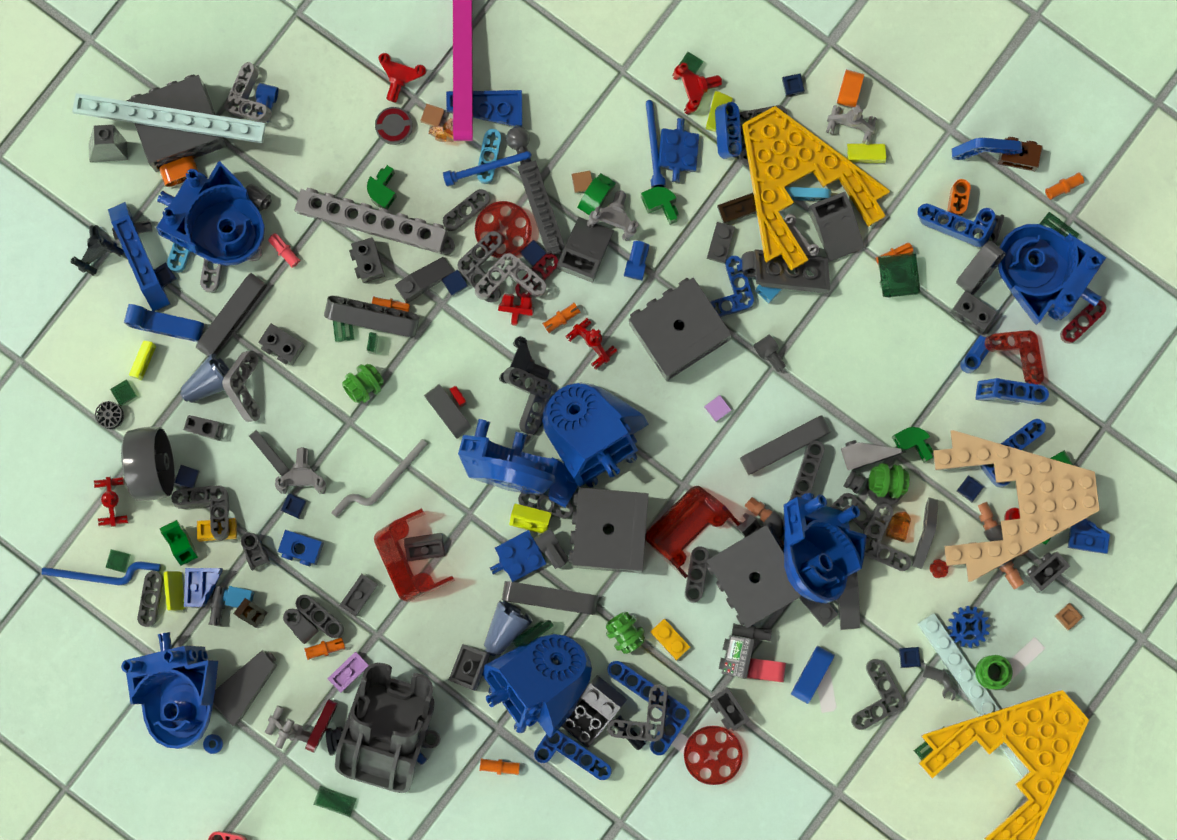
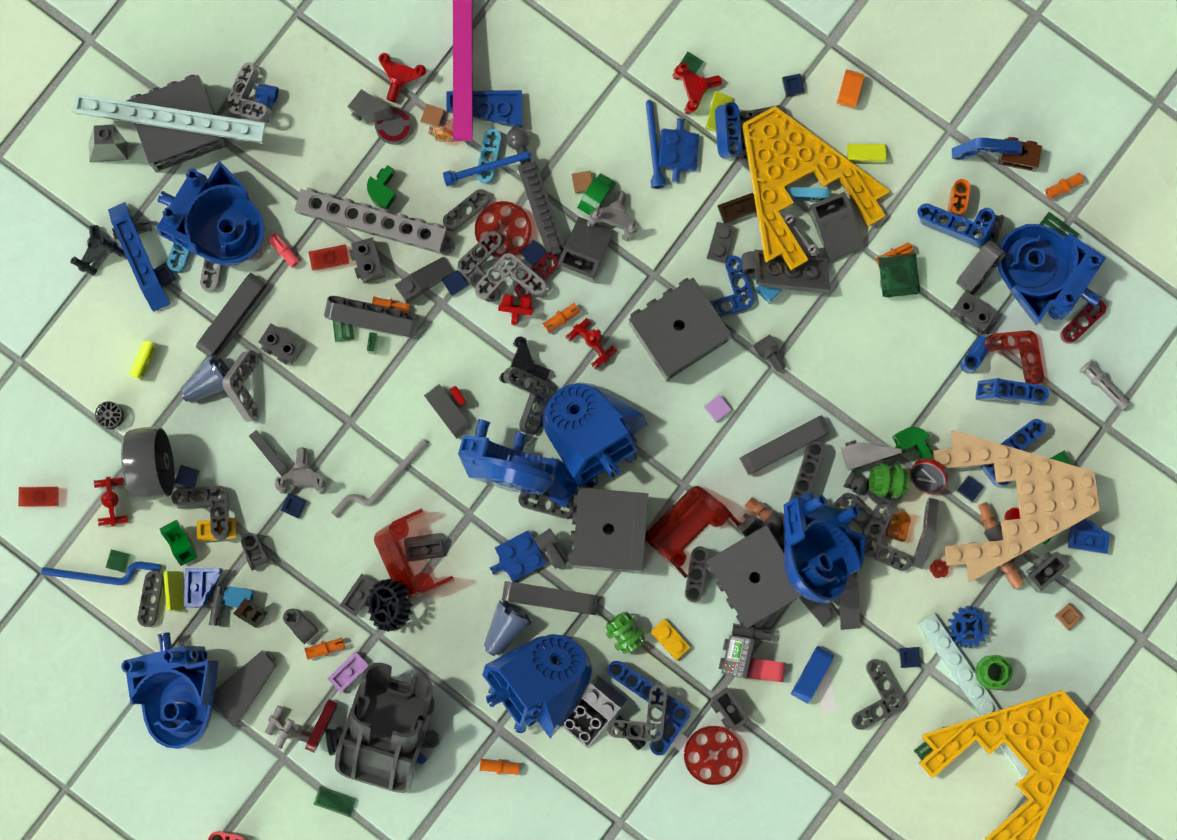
(38, 496): none -> clear red plate
(123, 392): clear green tile -> none
(164, 324): blue beam -> none
(175, 172): orange beam -> none
(204, 427): dark grey leg -> none
(219, 744): blue plate -> none
(258, 197): dark grey brick -> none
(291, 540): blue brick -> none
(310, 613): dark grey beam -> none
(329, 257): none -> clear red plate
(362, 383): bright green piece -> none
(368, 108): none -> dark grey slope
(385, 604): none -> black gear
(469, 667): dark grey slope -> none
(529, 518): neon yellow slope -> none
(533, 633): clear green tile -> none
(576, 757): blue beam -> none
(636, 264): blue piece -> none
(660, 198): green brick -> none
(852, 119): light grey axle -> none
(928, 476): none -> black tile
(941, 676): dark grey piece -> none
(1024, 657): white sticker -> none
(1096, 379): none -> light grey pin

